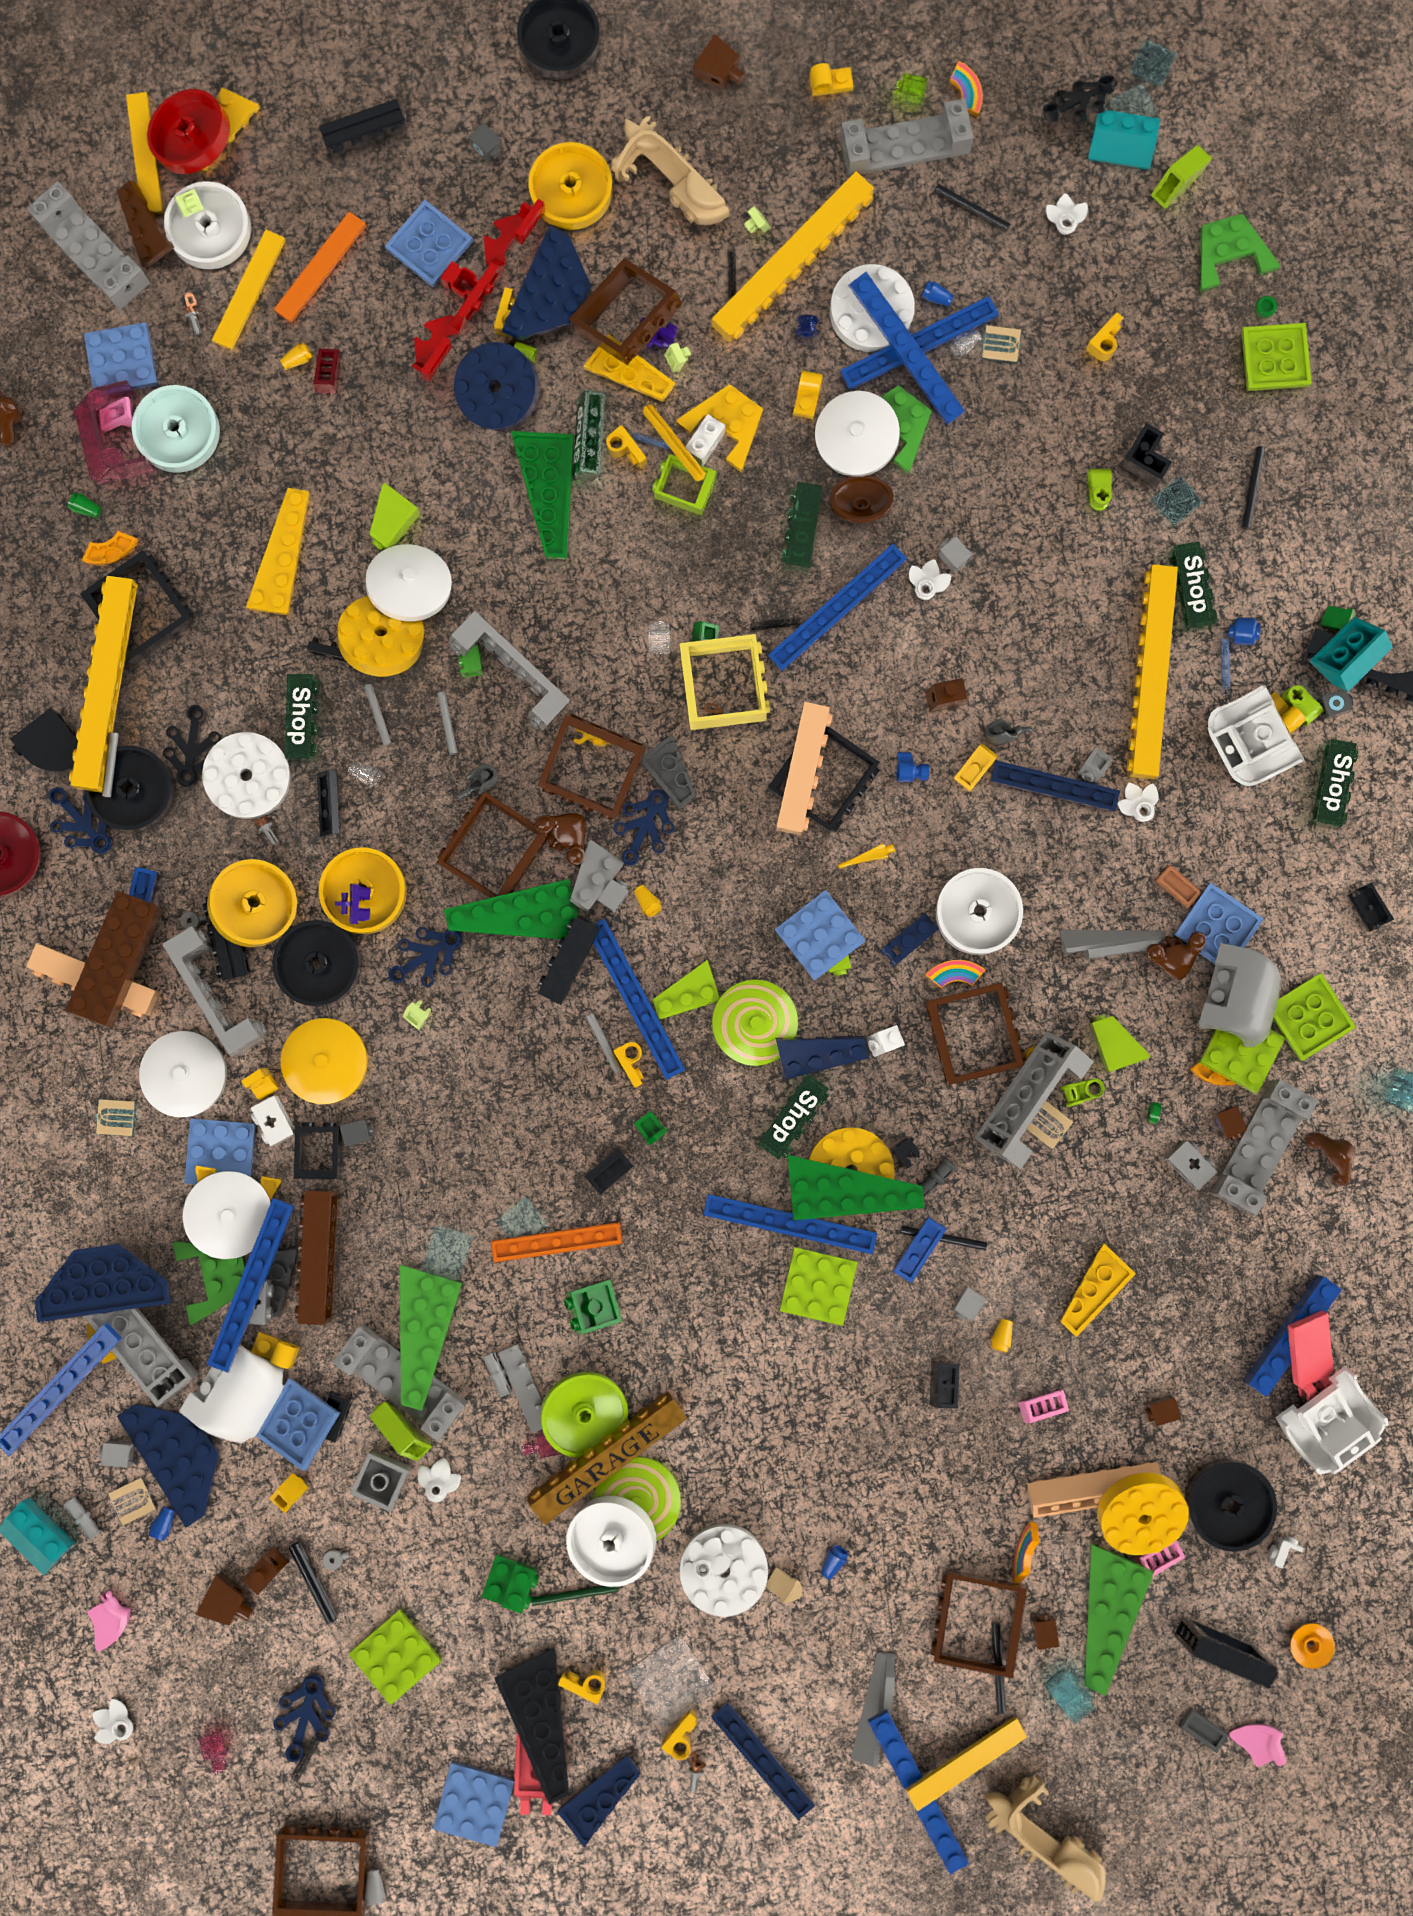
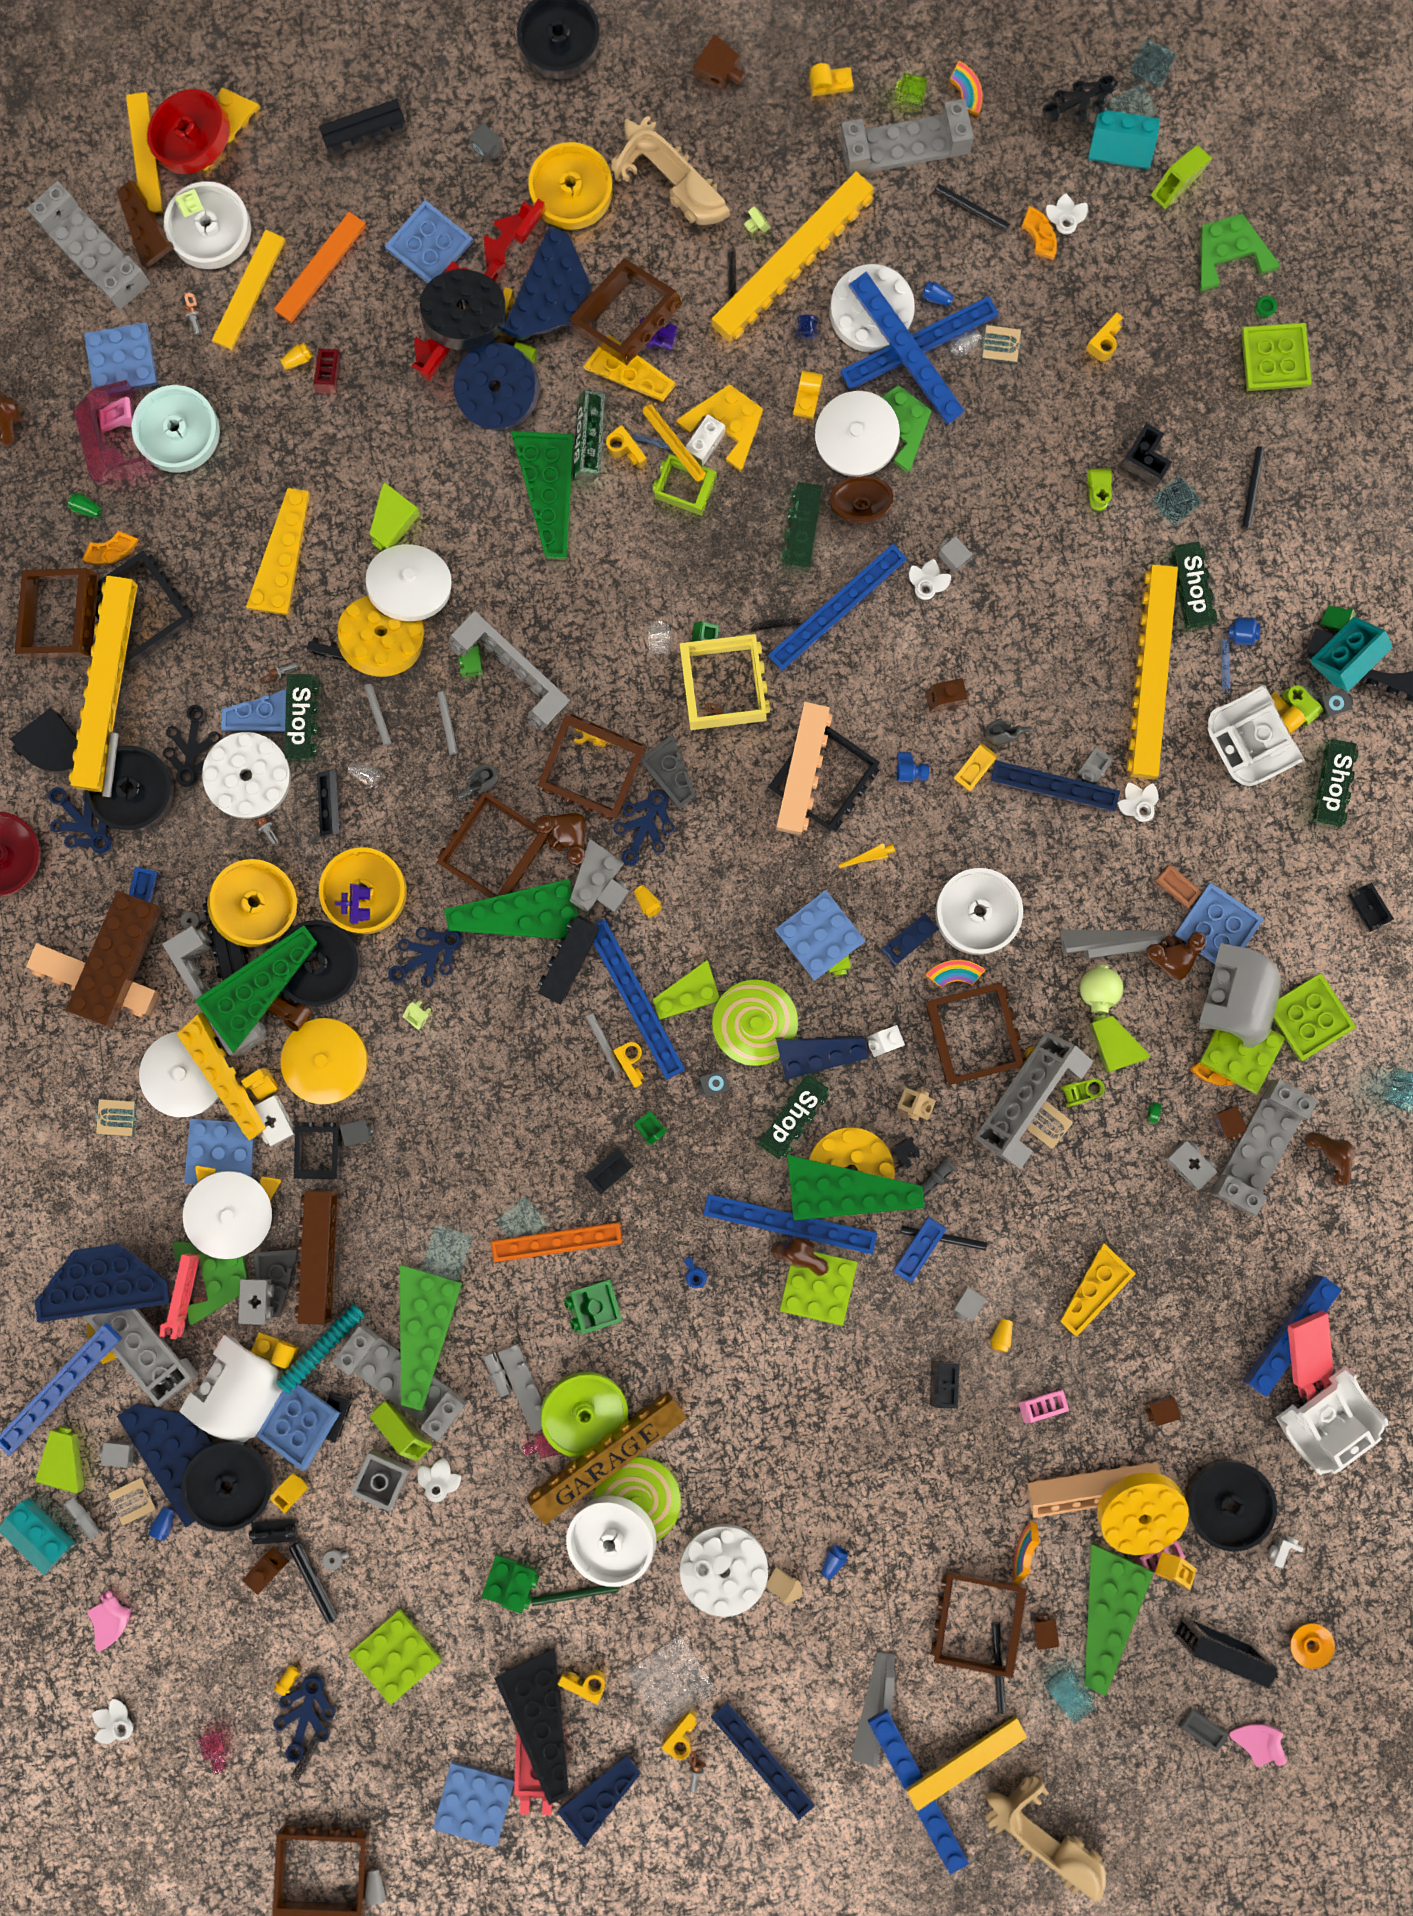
(61, 1461): none -> lime slope
(84, 613): none -> reddish brown window
(181, 1296): none -> coral tile
(199, 1042): none -> yellow wing
(224, 1601): reddish brown torso -> none
(230, 1508): none -> black piece
(247, 994): none -> green wing
(250, 1285): blue plate -> none
(259, 715): none -> medium blue wing
(273, 1531): none -> black hinge
(278, 672): none -> piece
(286, 1681): none -> yellow pin
(292, 1014): none -> reddish brown piece
(320, 1349): none -> teal piece
(462, 309): none -> black piece
(676, 357): yellowish green tile -> none
(695, 1276): none -> blue piece
(713, 1084): none -> dark grey brick
(801, 1255): none -> reddish brown head
(916, 1104): none -> tan brick
(1042, 233): none -> light orange tile
(1101, 989): none -> yellowish green brick
(1176, 1570): none -> yellow plate

